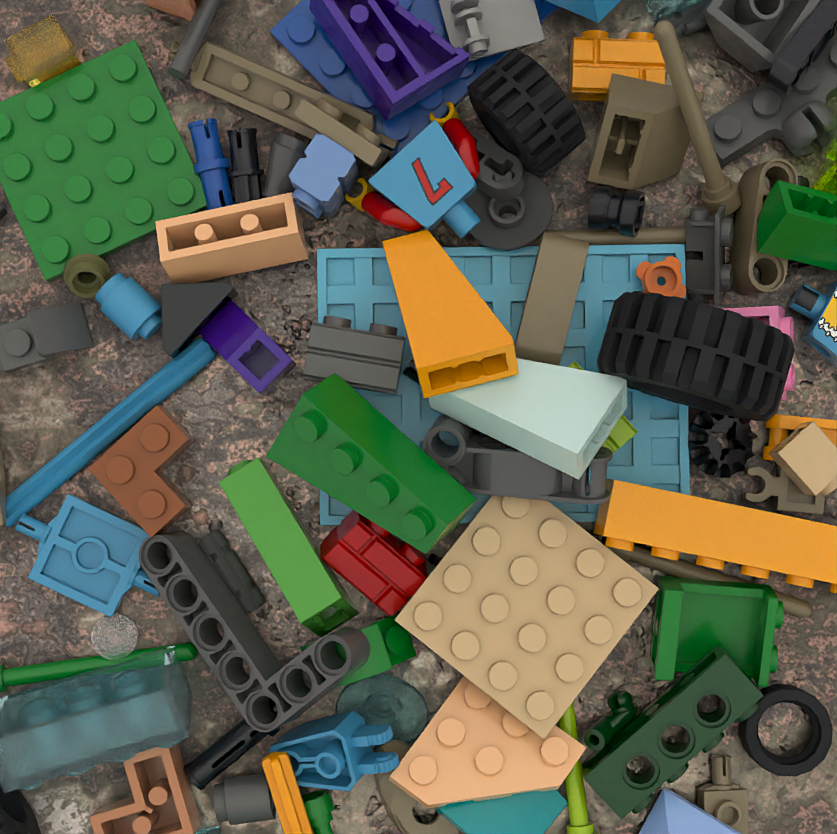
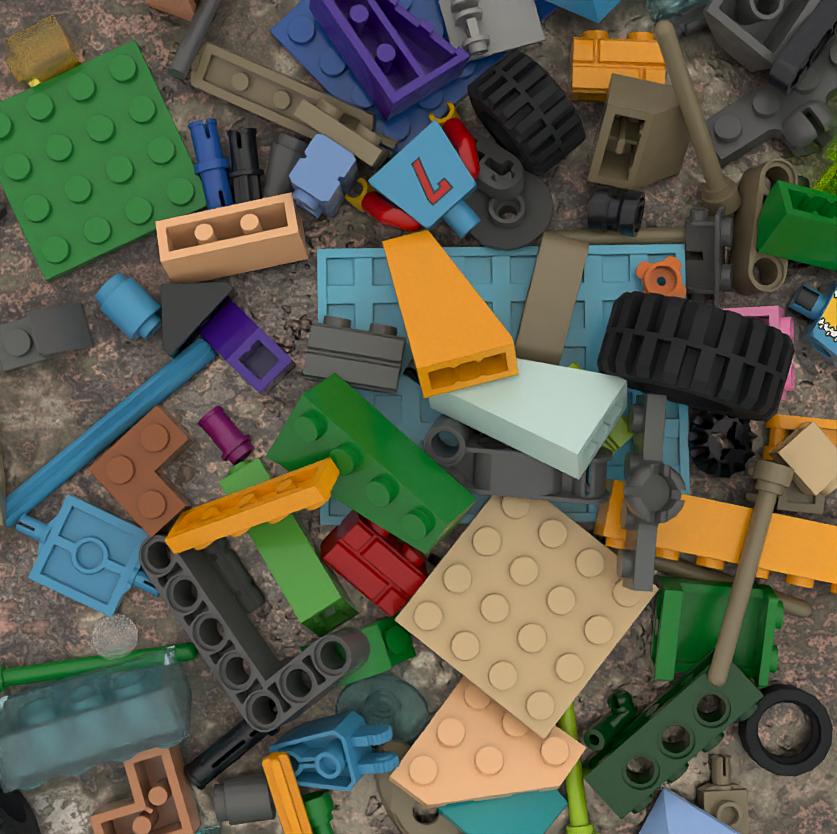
(82, 284): olive plate -> none
(226, 435): none -> magenta pin
(252, 506): none -> light orange plate
(649, 492): none -> dark grey plate
(770, 481): none -> dark tan piece

